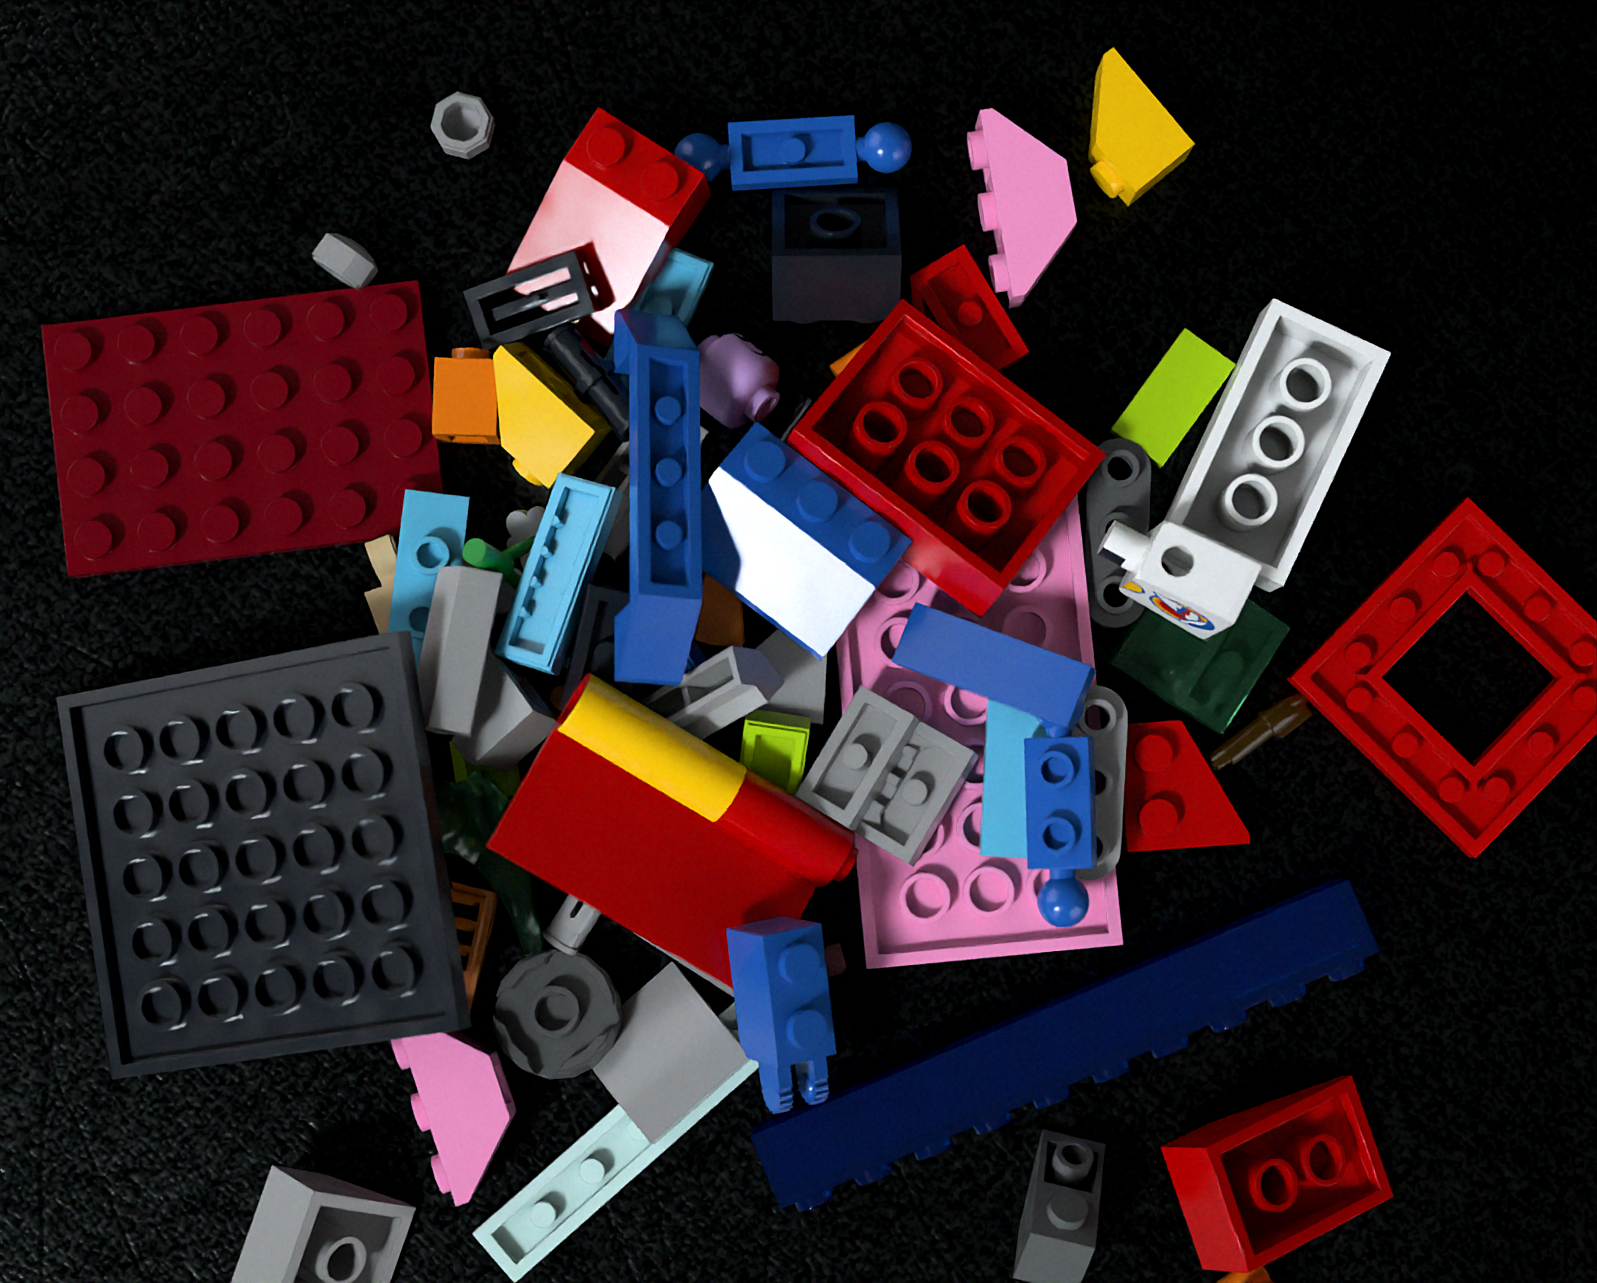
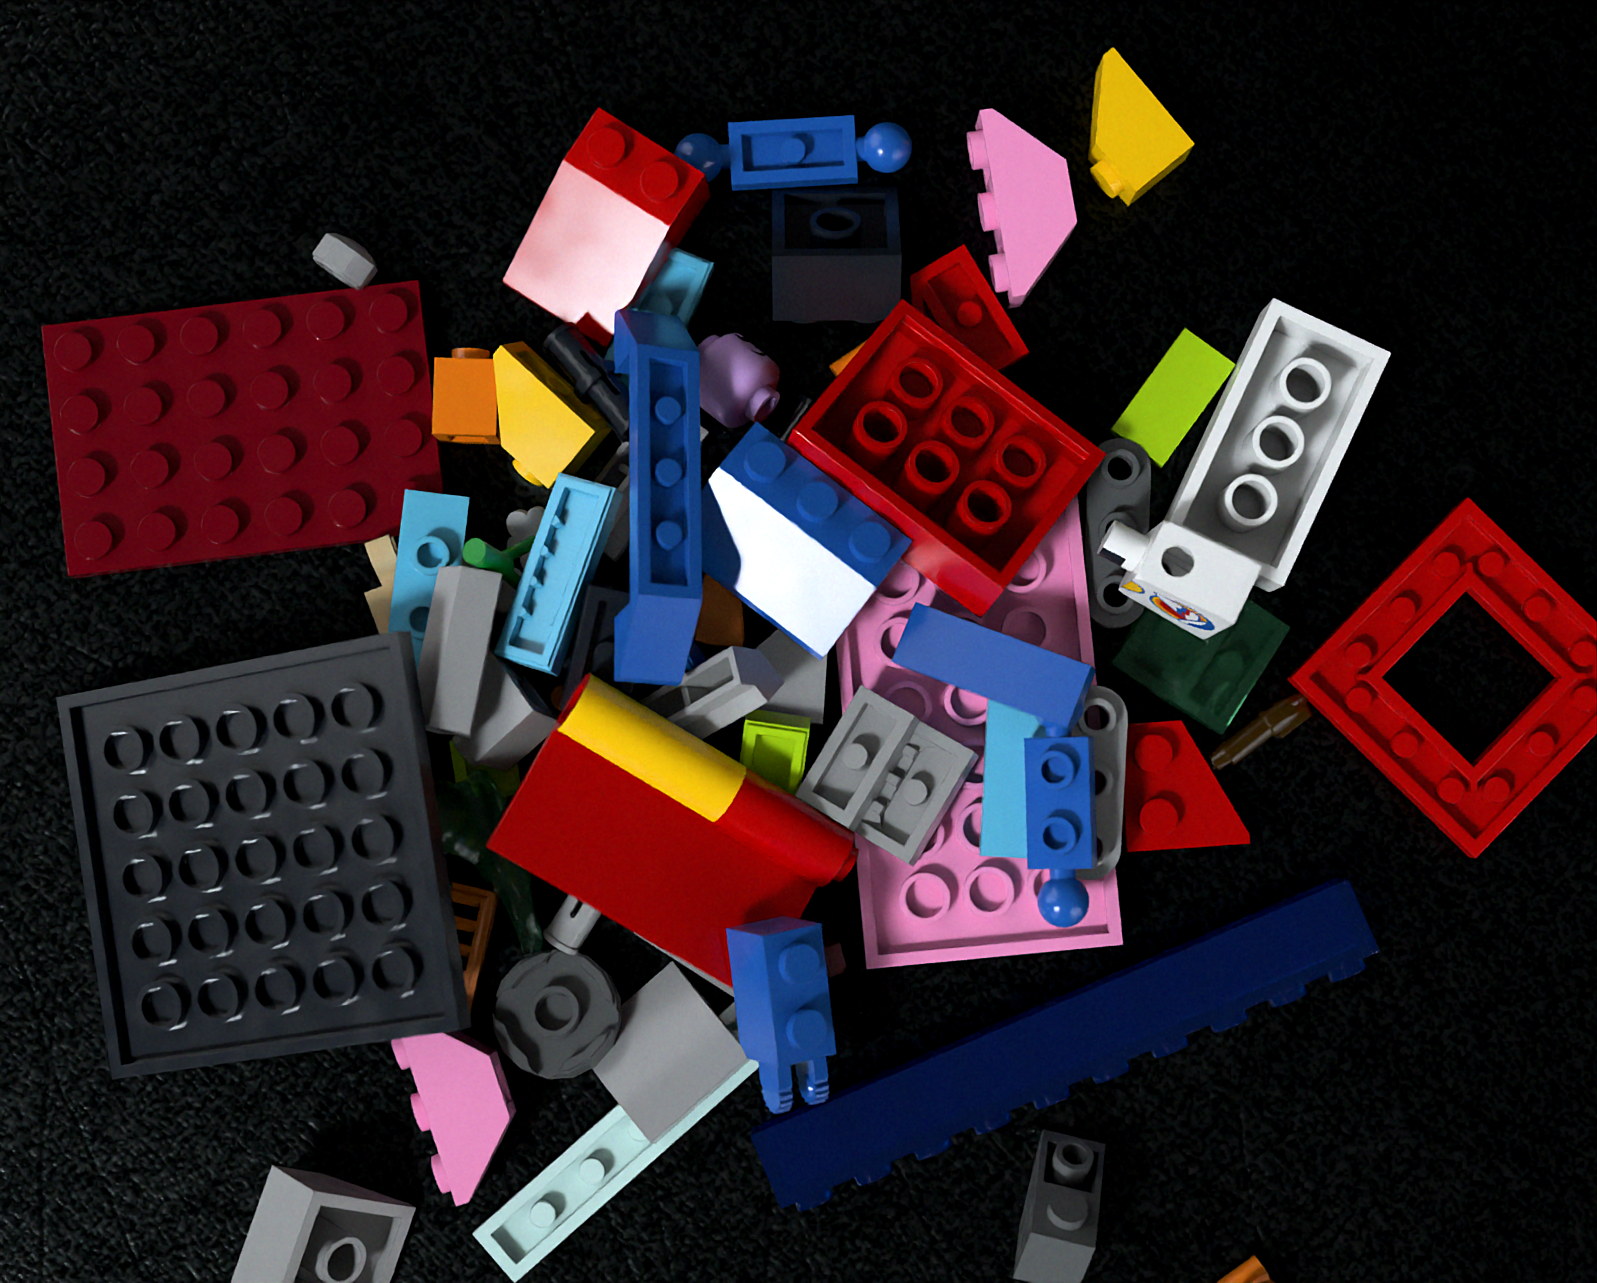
(463, 125): light grey tile -> none
(580, 283): black tile -> none
(1276, 1175): red slope -> none

